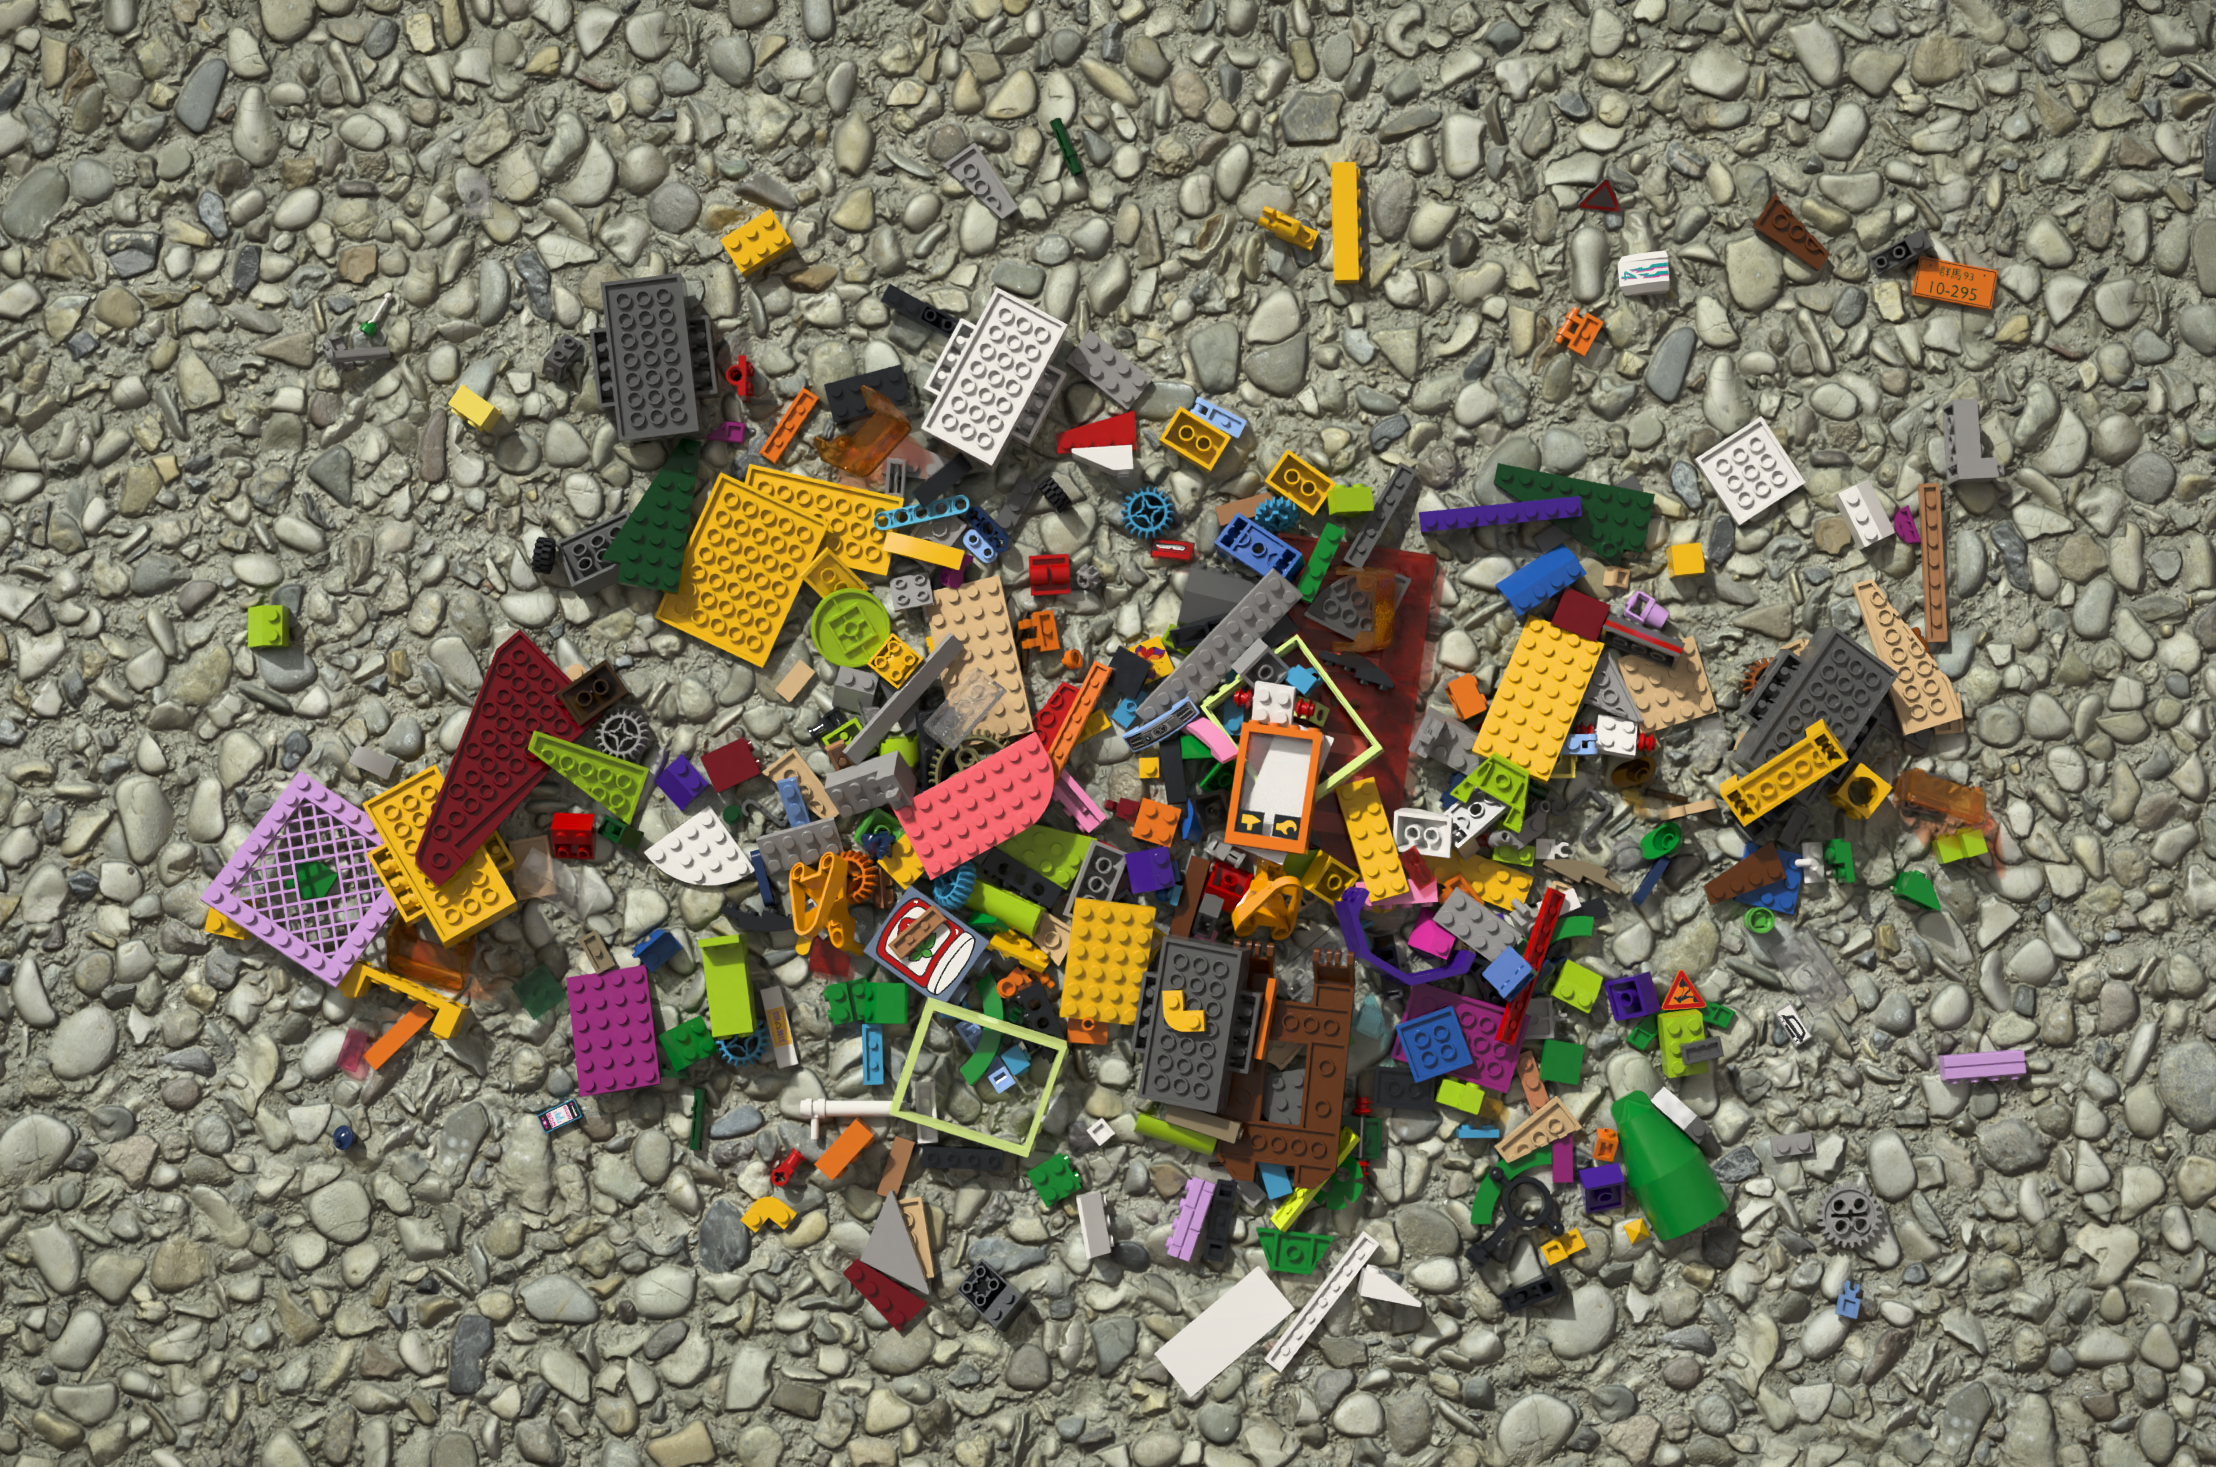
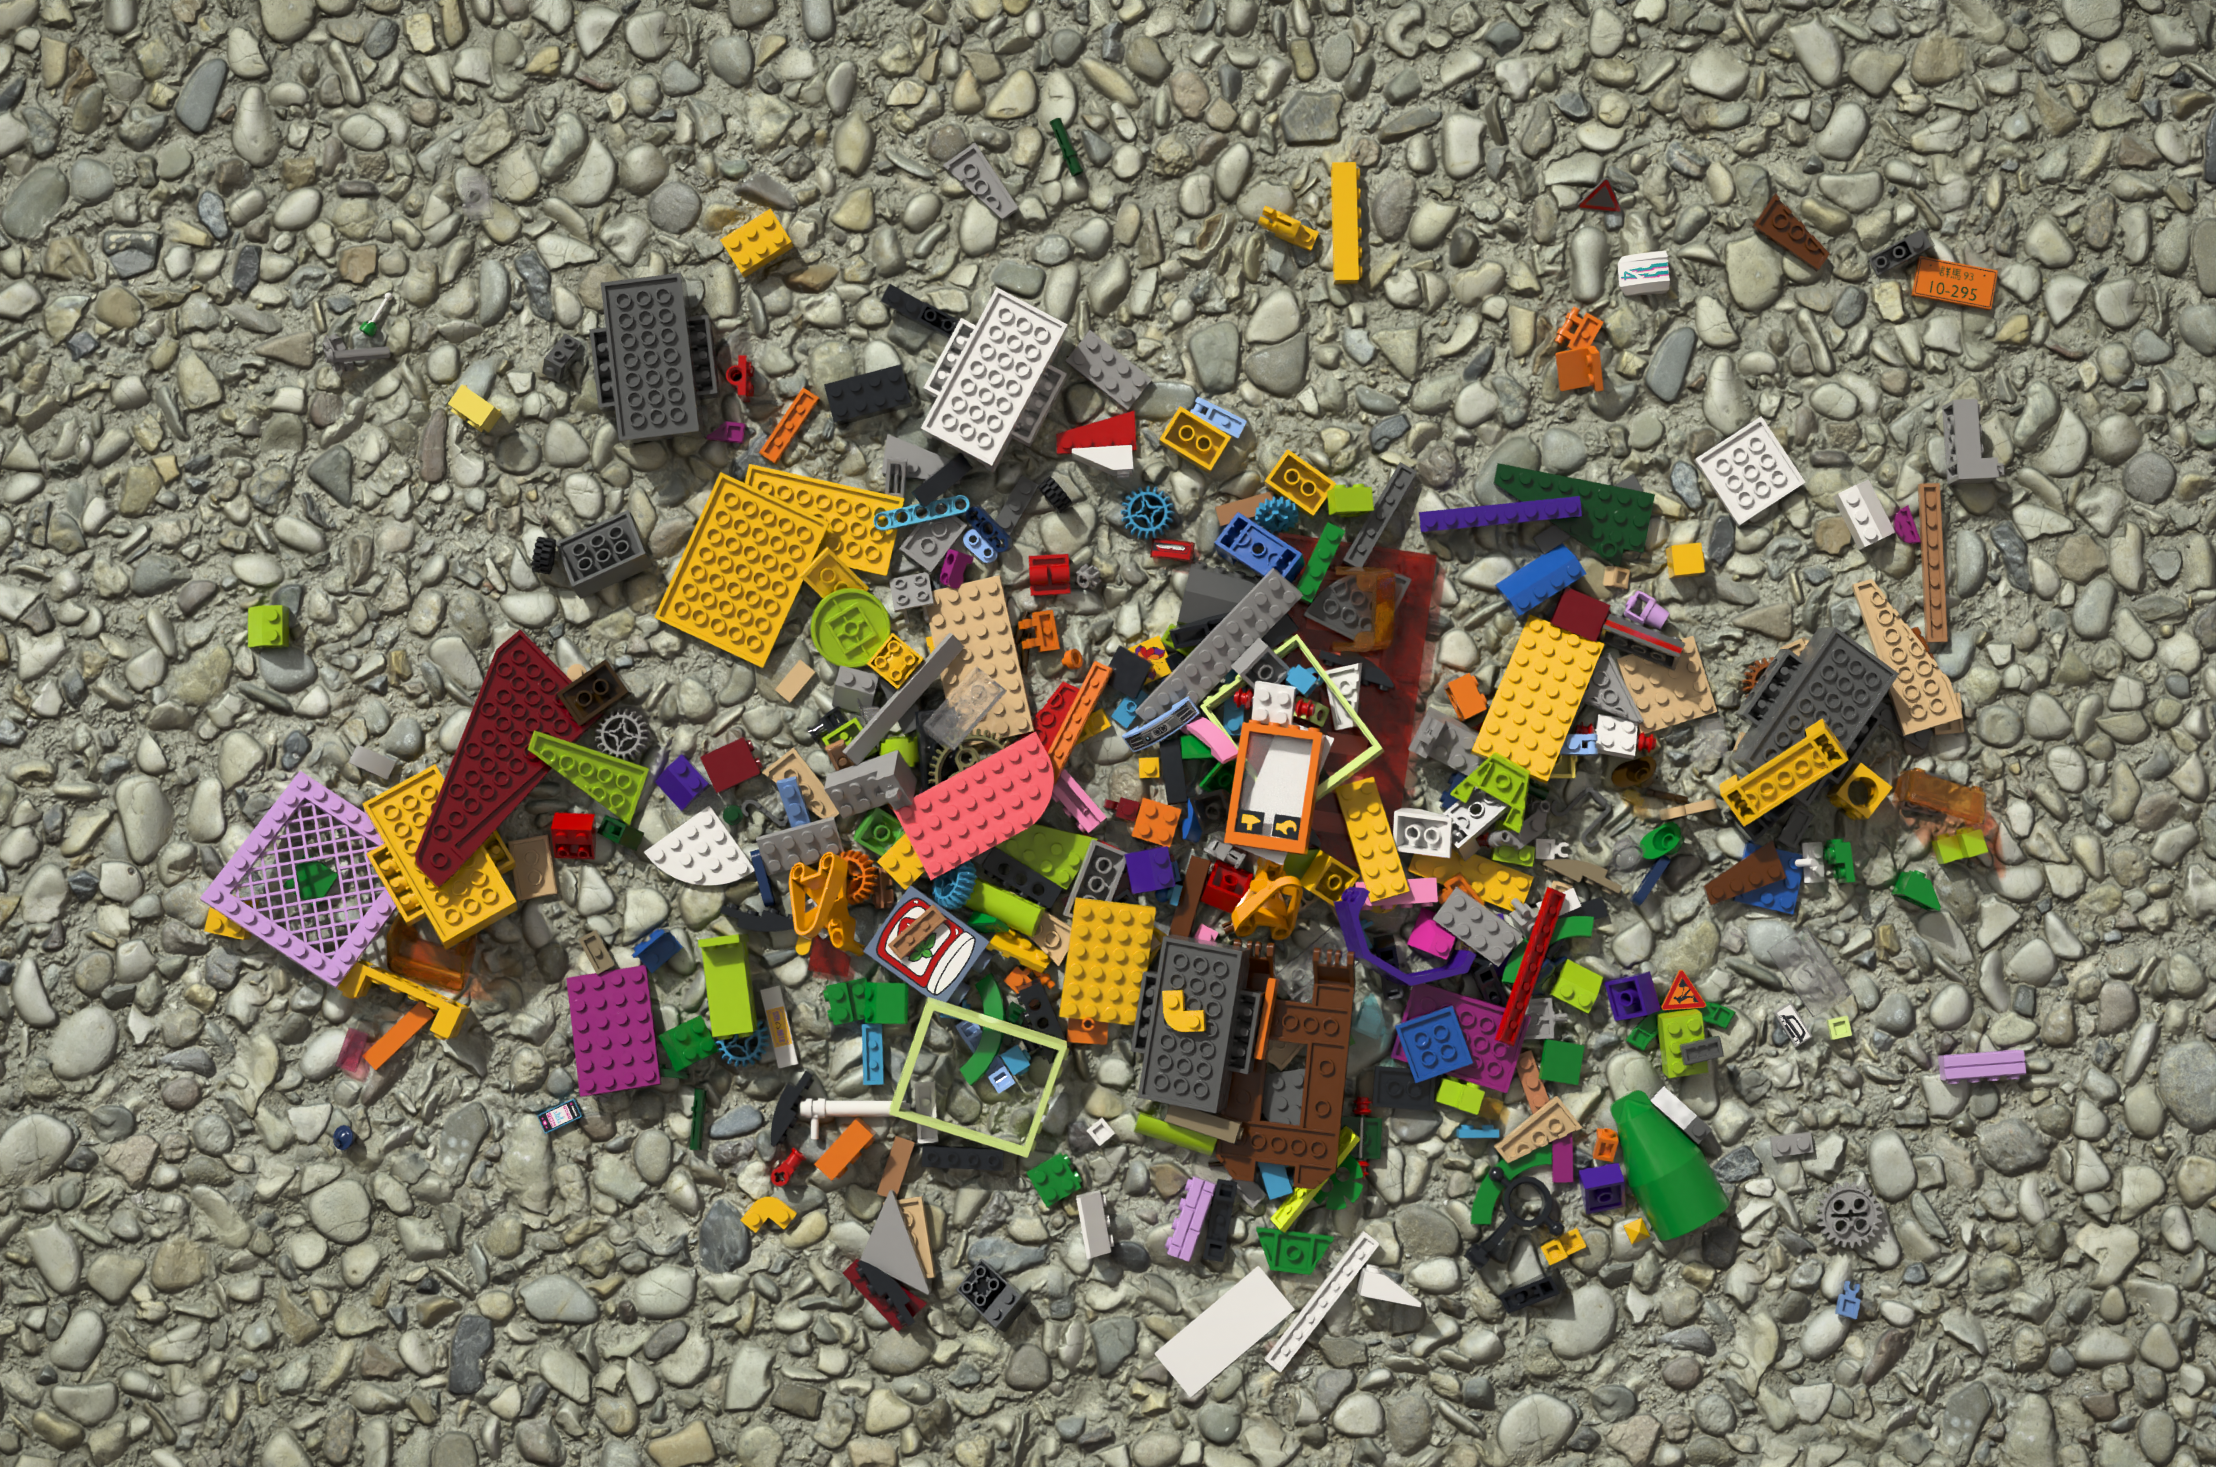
(539, 991): clear green plate -> none
(557, 884): clear slope -> none
(655, 534): dark green wing -> none
(784, 1113): none -> black slope
(872, 443): clear orange windscreen -> none
(878, 845): dark blue animal -> none
(882, 1283): none -> black slope
(923, 550): yellow slope -> none
(1006, 988): orange plate -> none
(1174, 660): none -> black tile
(1207, 916): dark grey brick -> none
(1348, 682): none -> white wing
(1416, 868): clear red slope -> none
(1510, 973): bracket -> none
(1579, 369): none -> orange bracket
(1758, 920): bright green wheel -> none
(1839, 1027): none -> yellowish green plate

